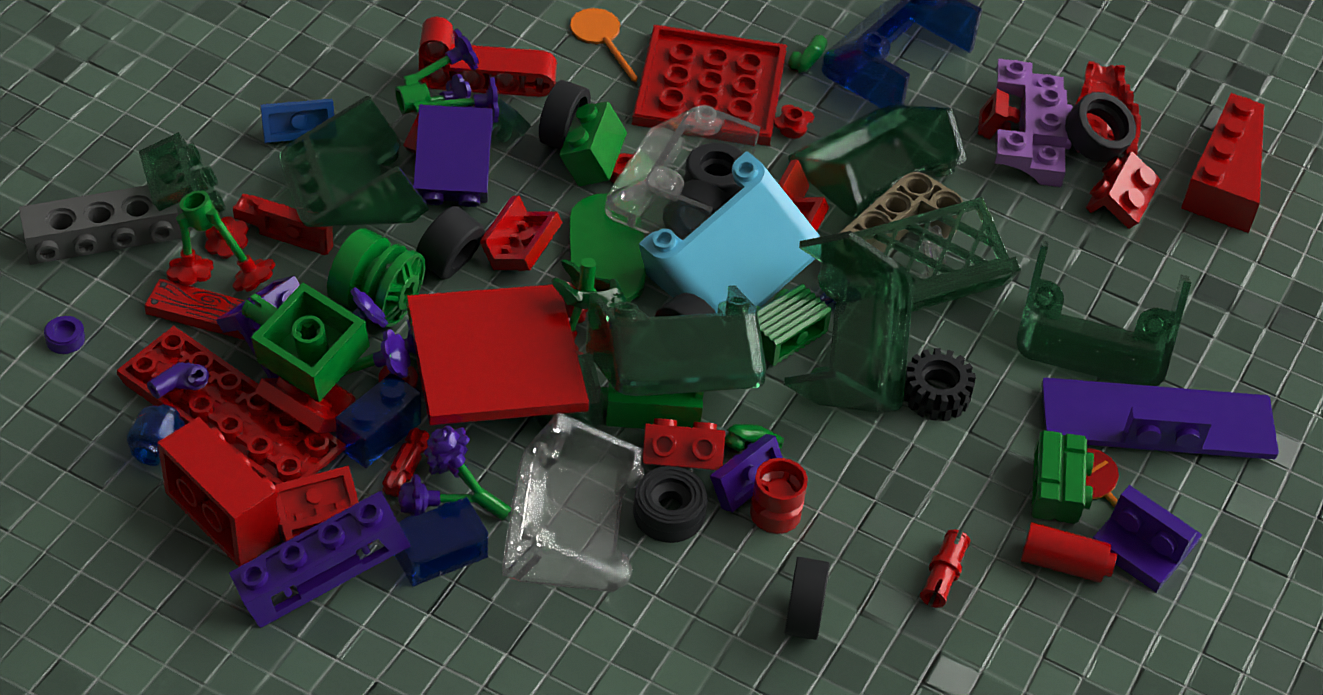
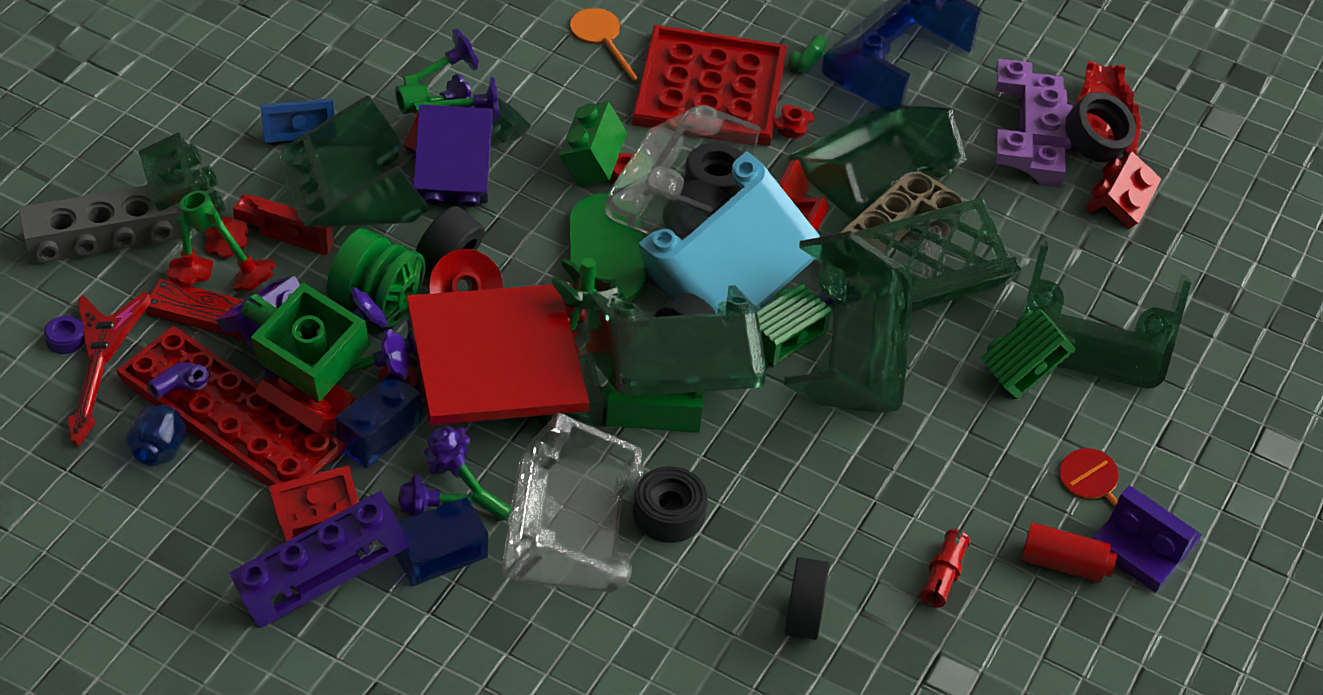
(102, 339): none -> red piece
(220, 491): red brick -> none
(405, 461): red axle -> none
(466, 265): none -> red dish
(515, 70): red beam -> none
(519, 236): red bracket -> none
(560, 111): black tyre -> none
(683, 446): red bracket -> none
(736, 478): dark purple plate -> none
(741, 433): green arm -> none
(778, 495): red wheel -> none
(941, 368): black tyre -> none
(996, 113): red tile -> none
(1027, 352): none -> green brick
(1060, 477): green brick -> none
(1161, 418): dark purple bracket -> none
(1229, 171): red wedge -> none

